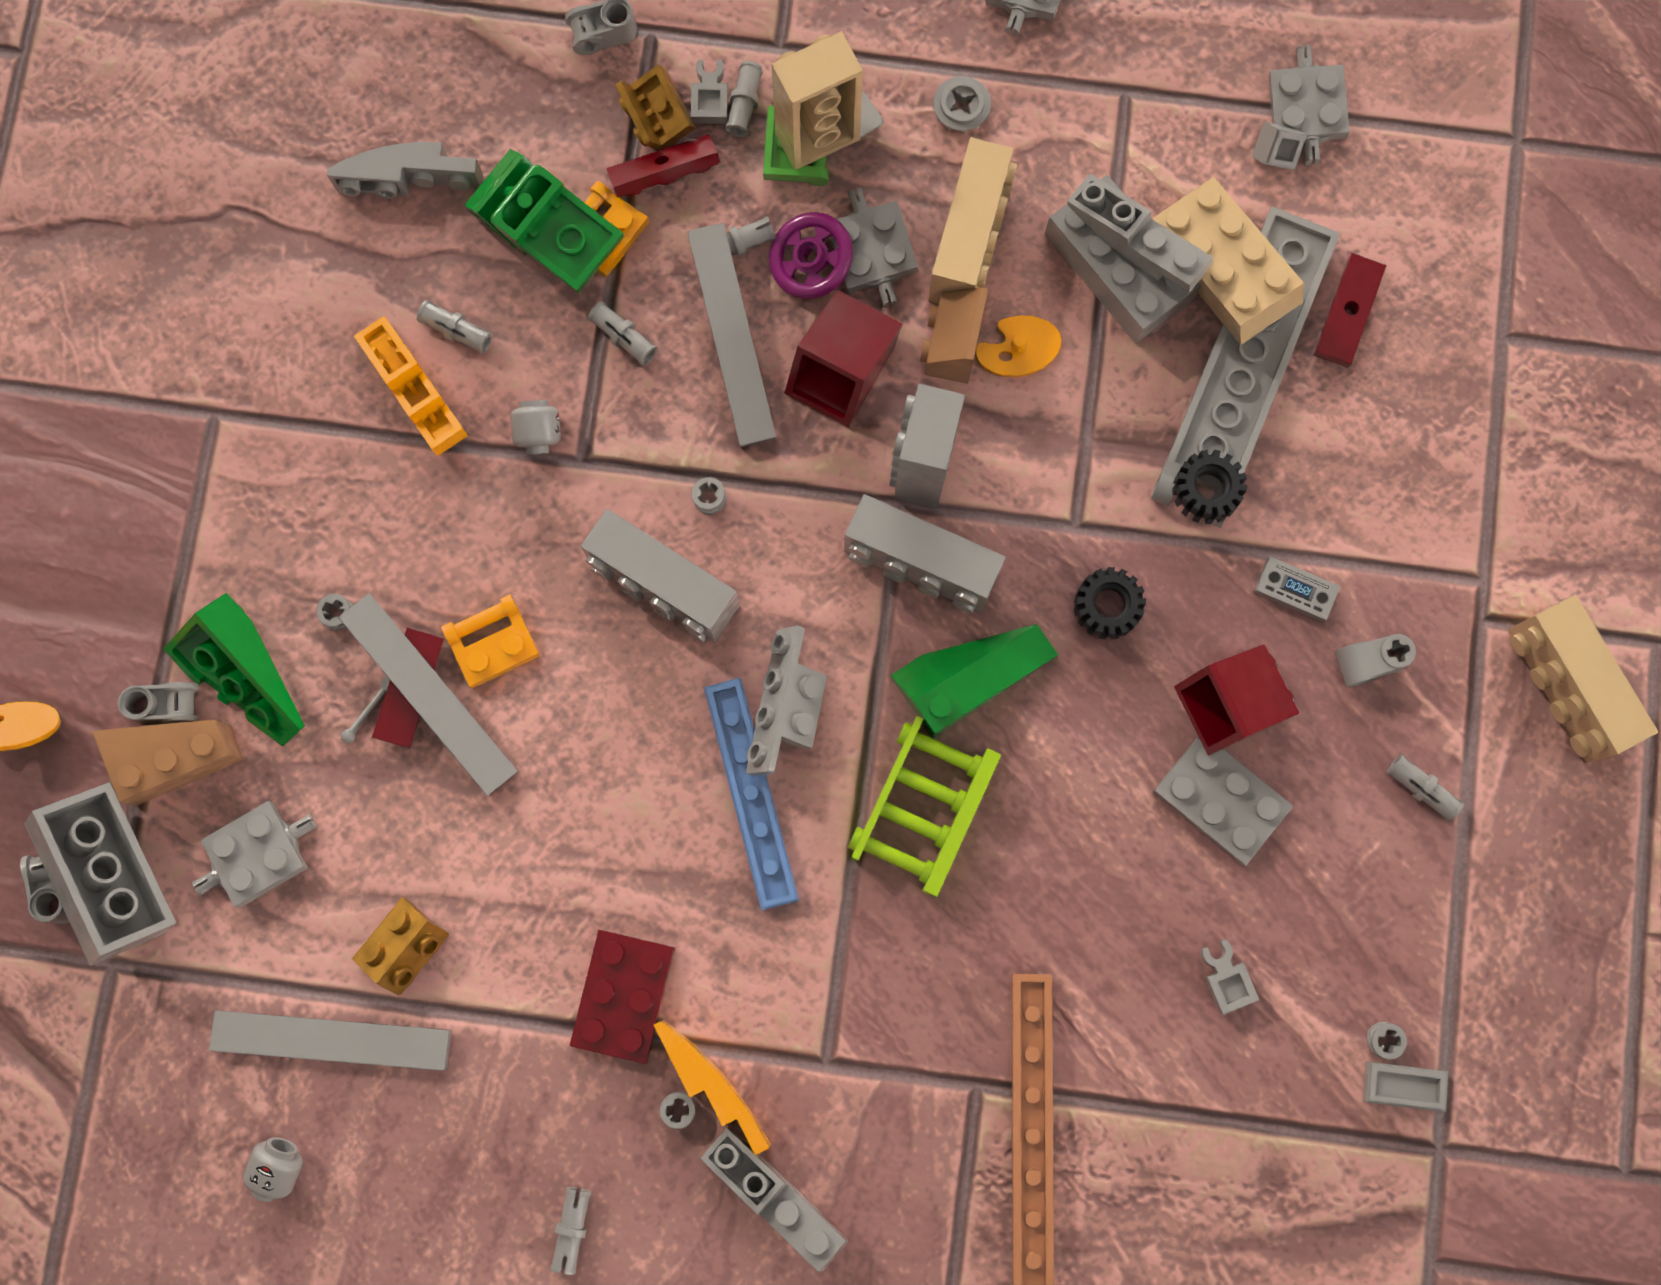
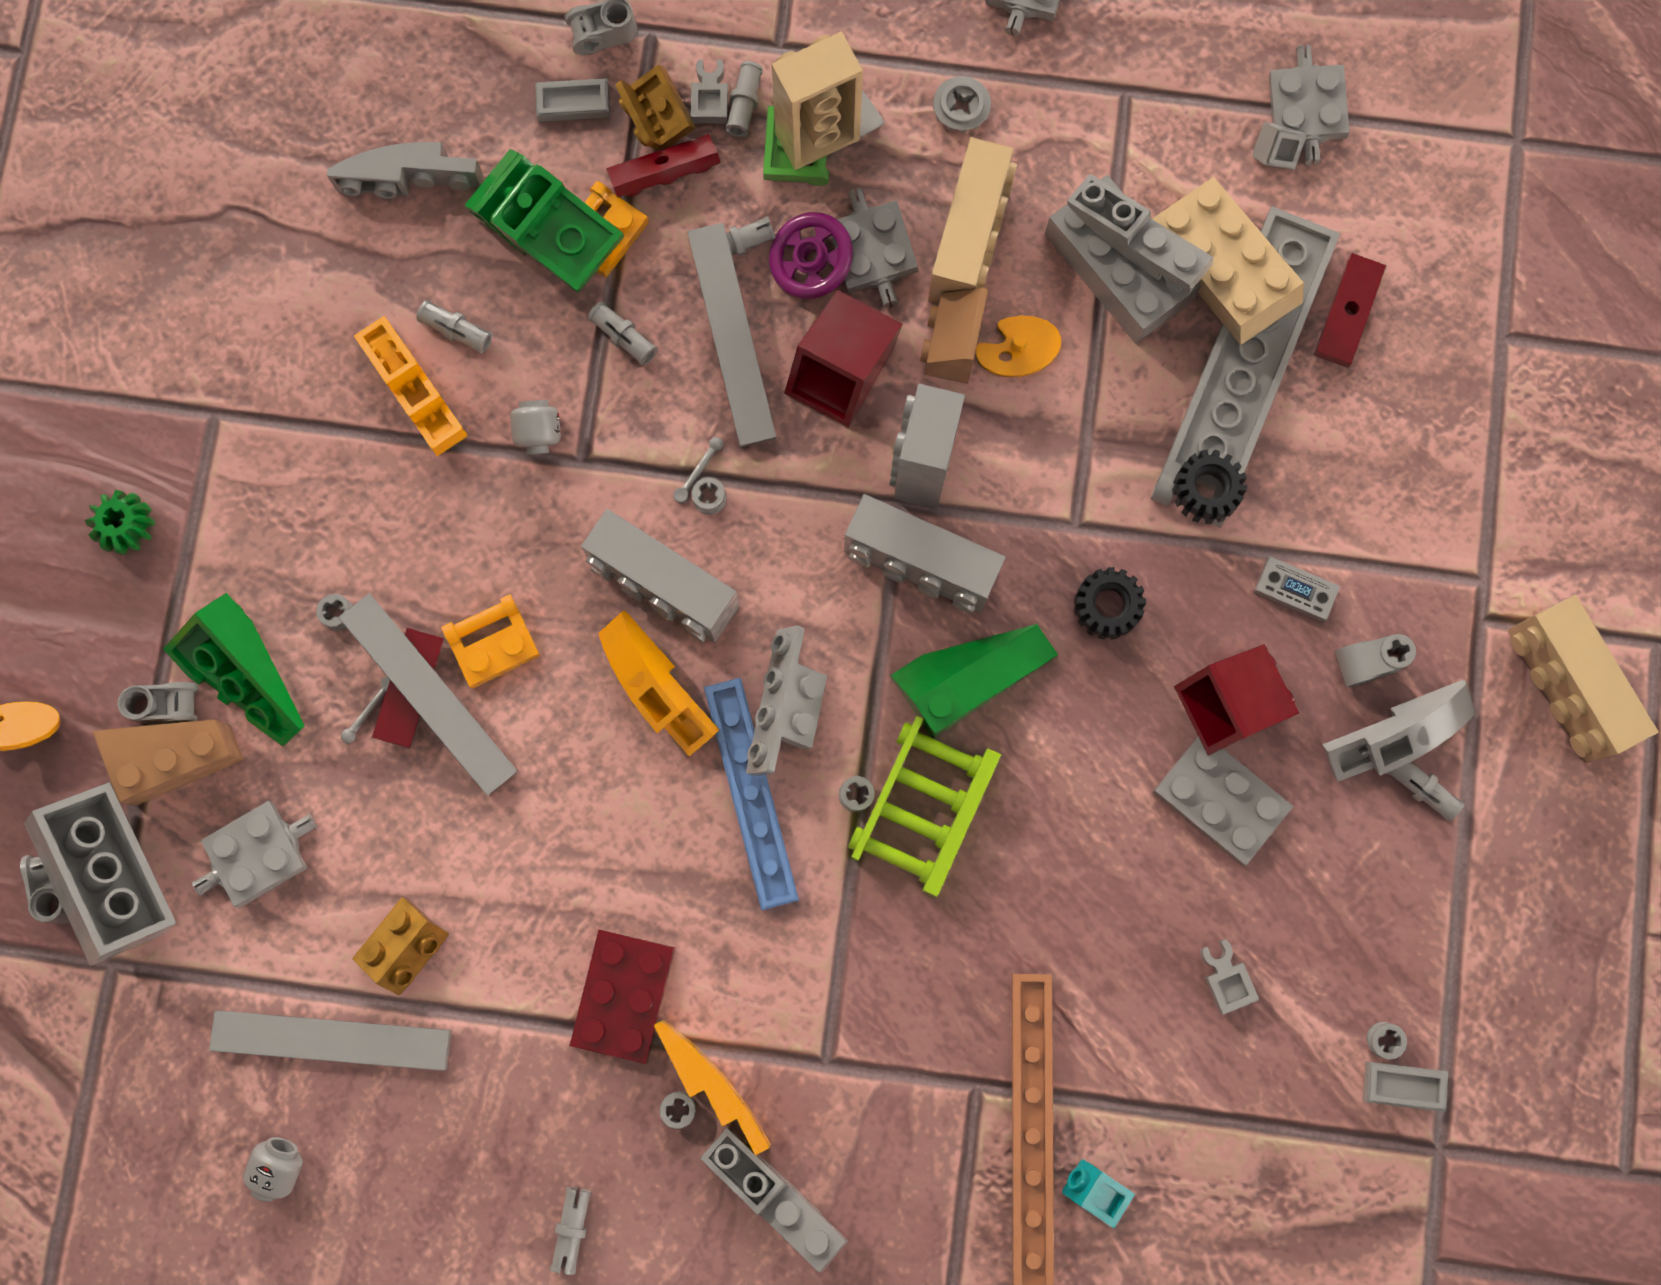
(107, 518): none -> green gear
(572, 100): none -> light grey tile
(652, 689): none -> light orange slope
(681, 494): none -> light grey hinge
(859, 783): none -> light grey bush
(1097, 1193): none -> teal bracket
(1409, 734): none -> light grey slope

